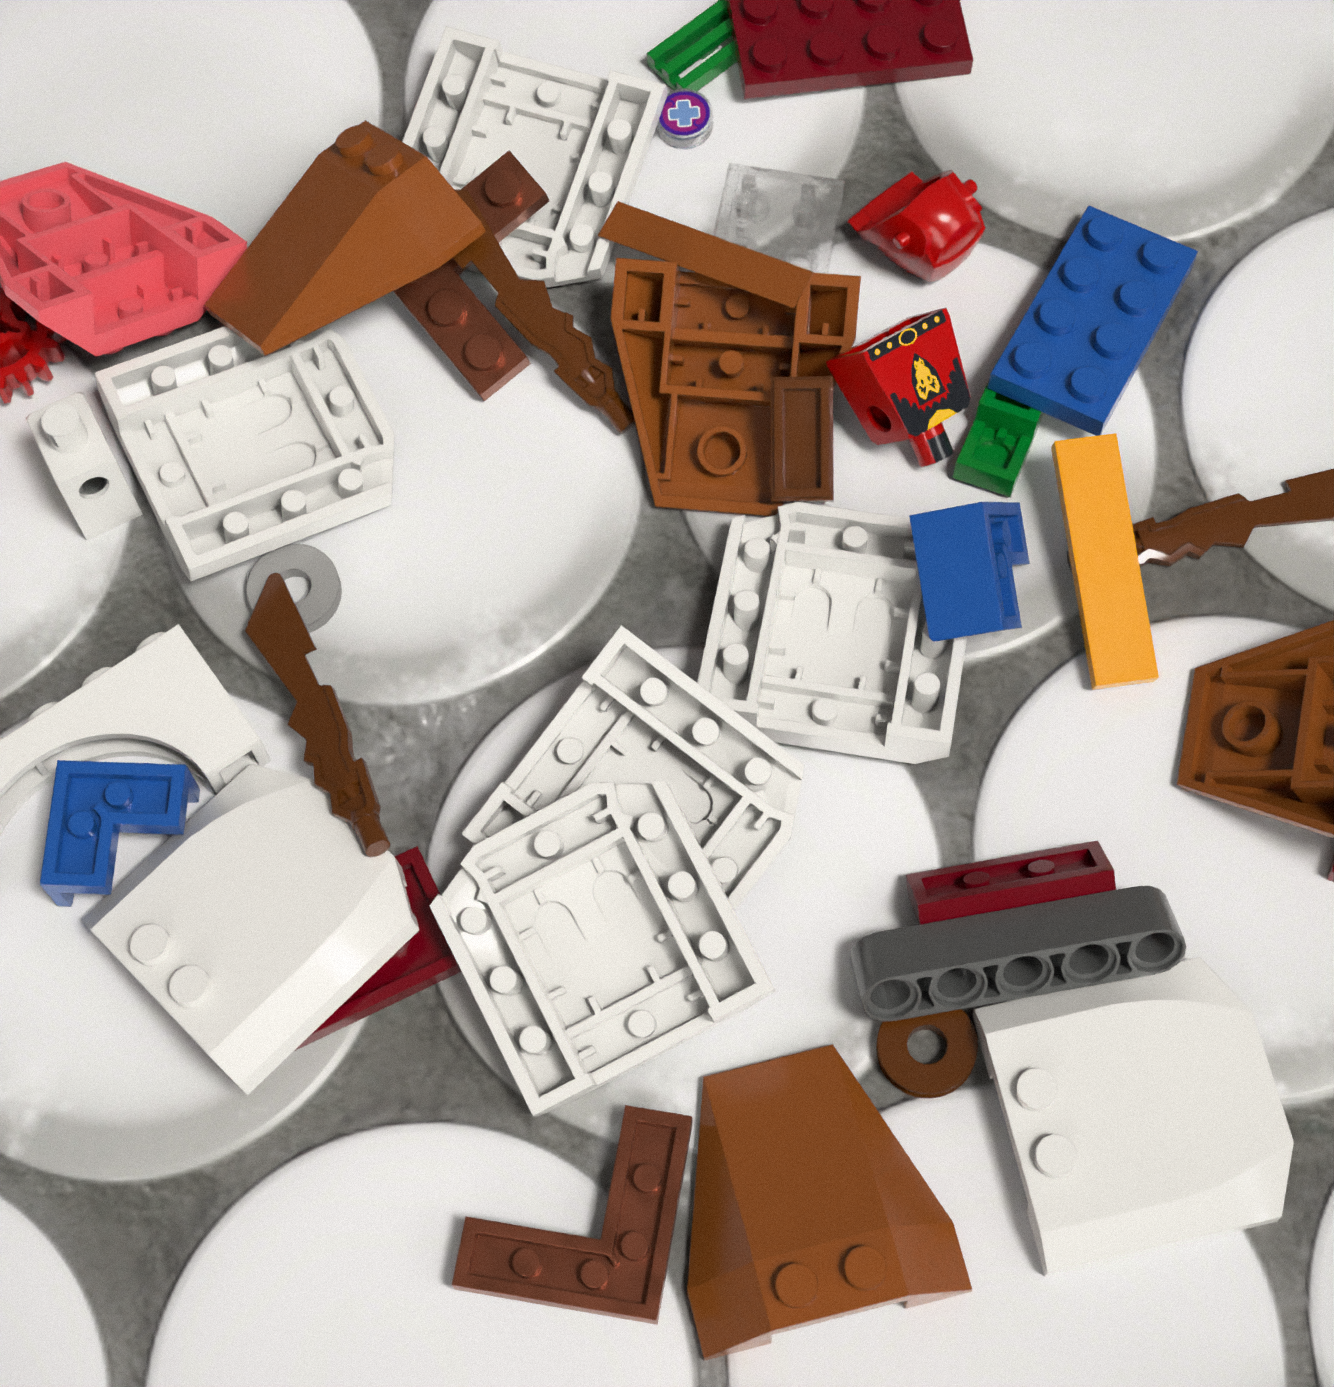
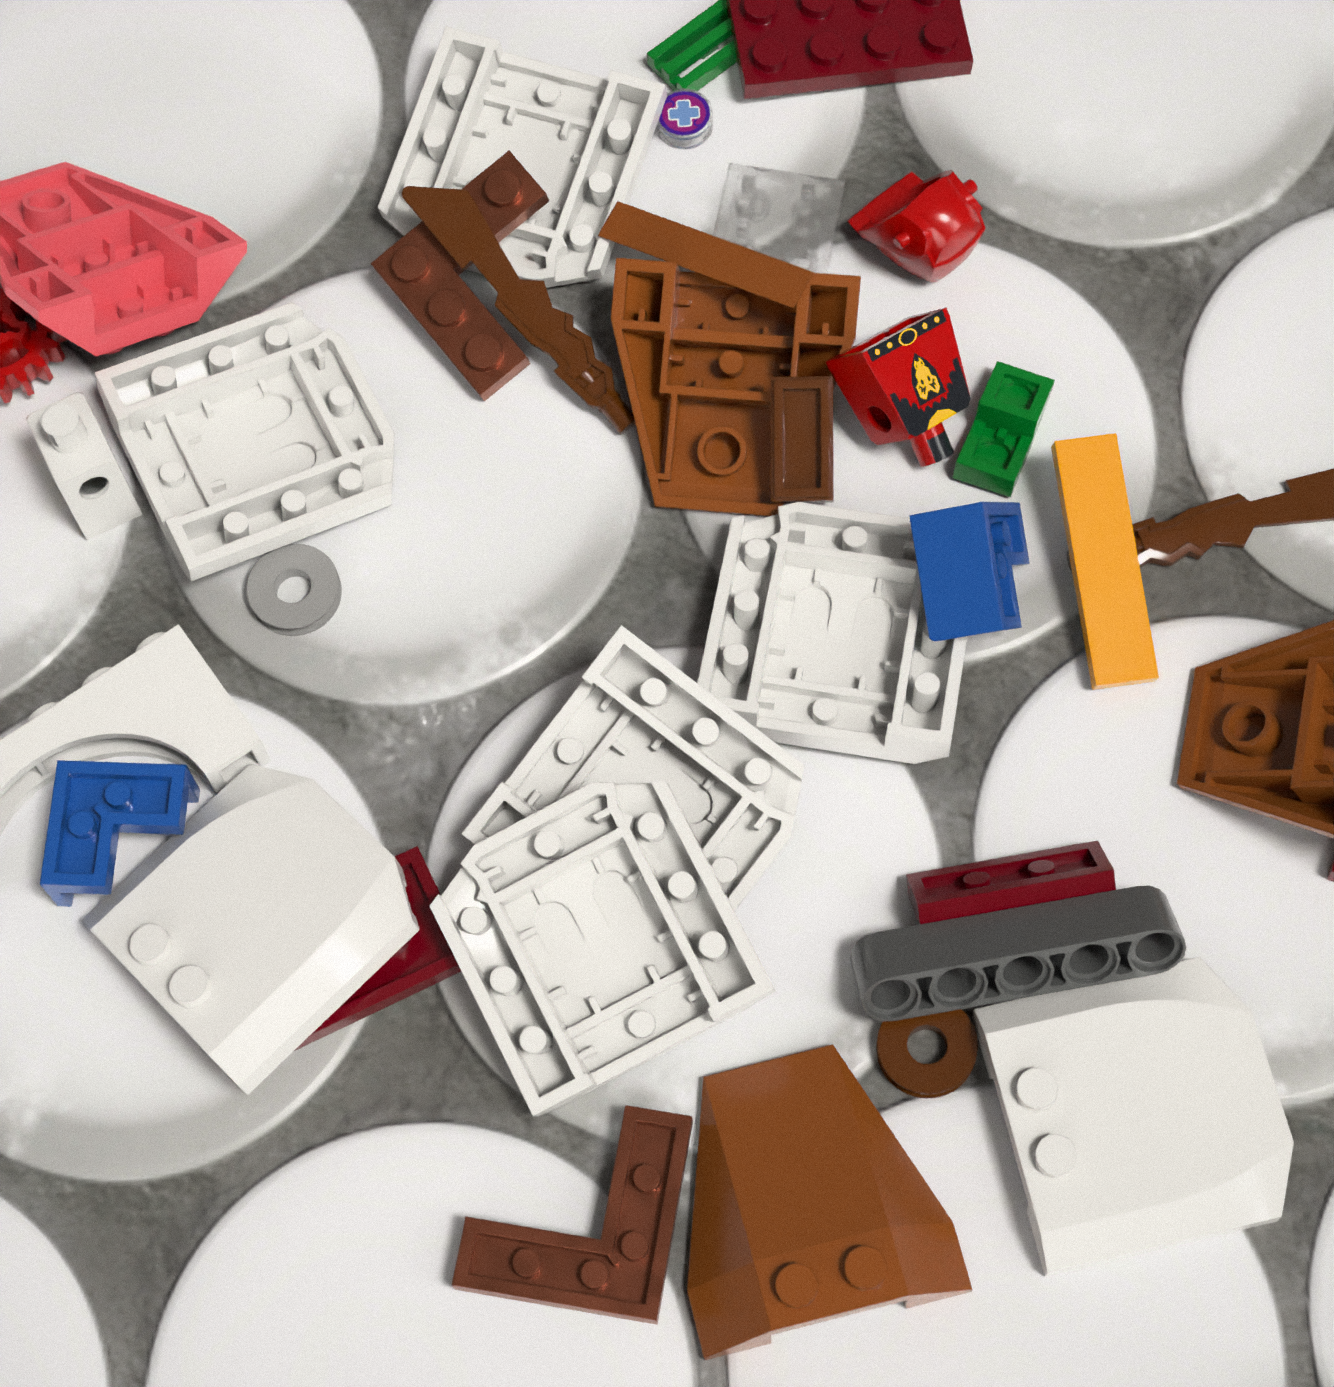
(318, 715): reddish brown sword -> none
(344, 236): dark orange wedge -> none
(1092, 320): blue plate -> none

